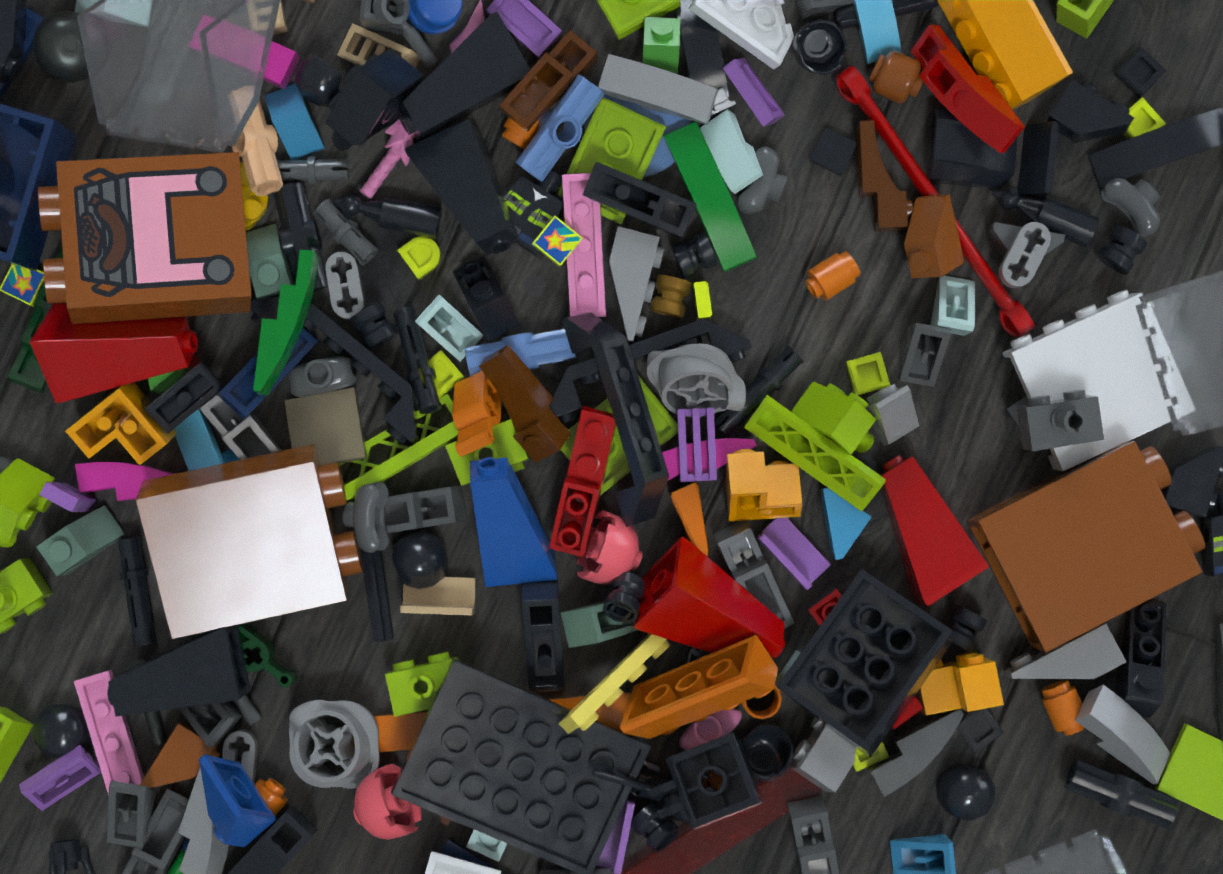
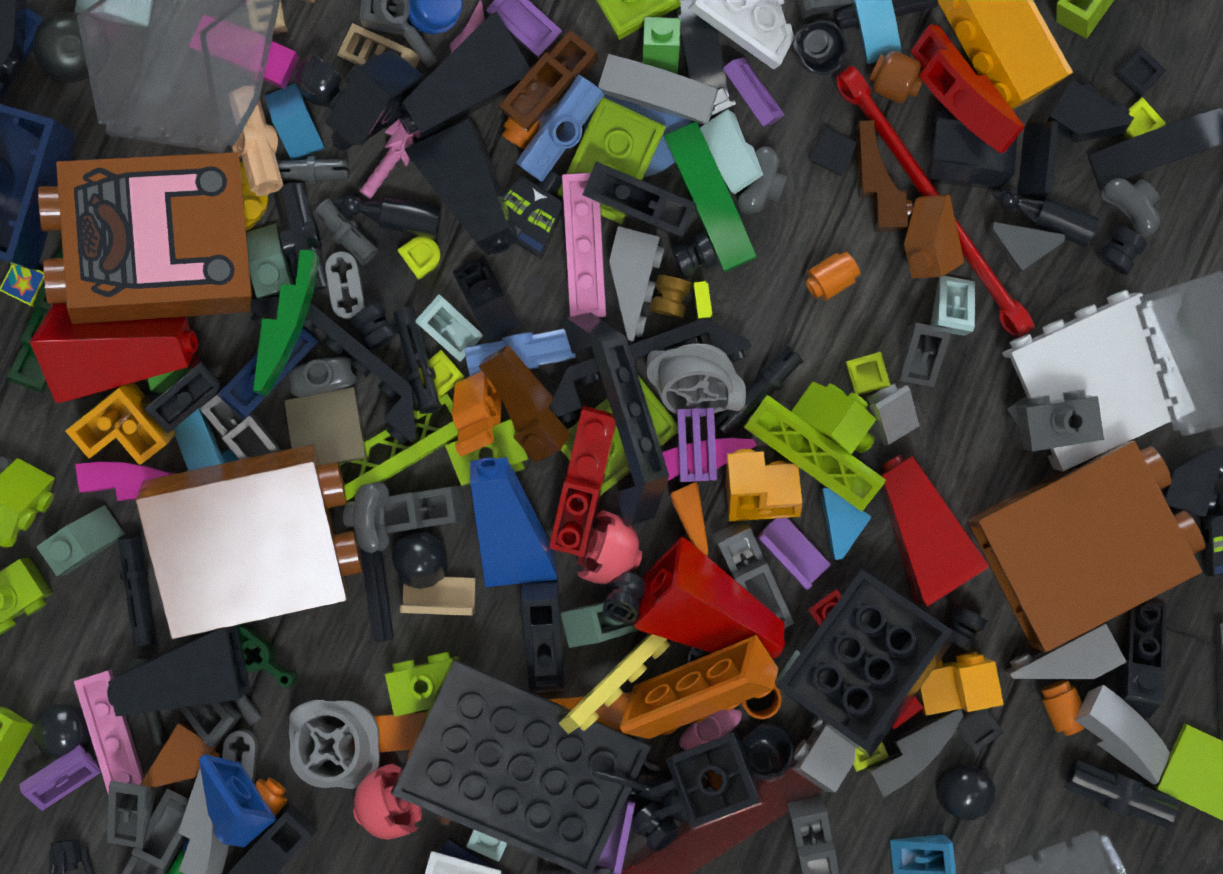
(67, 497): medium lavender tile -> none
(557, 241): tile -> none
(1032, 259): light grey beam -> none

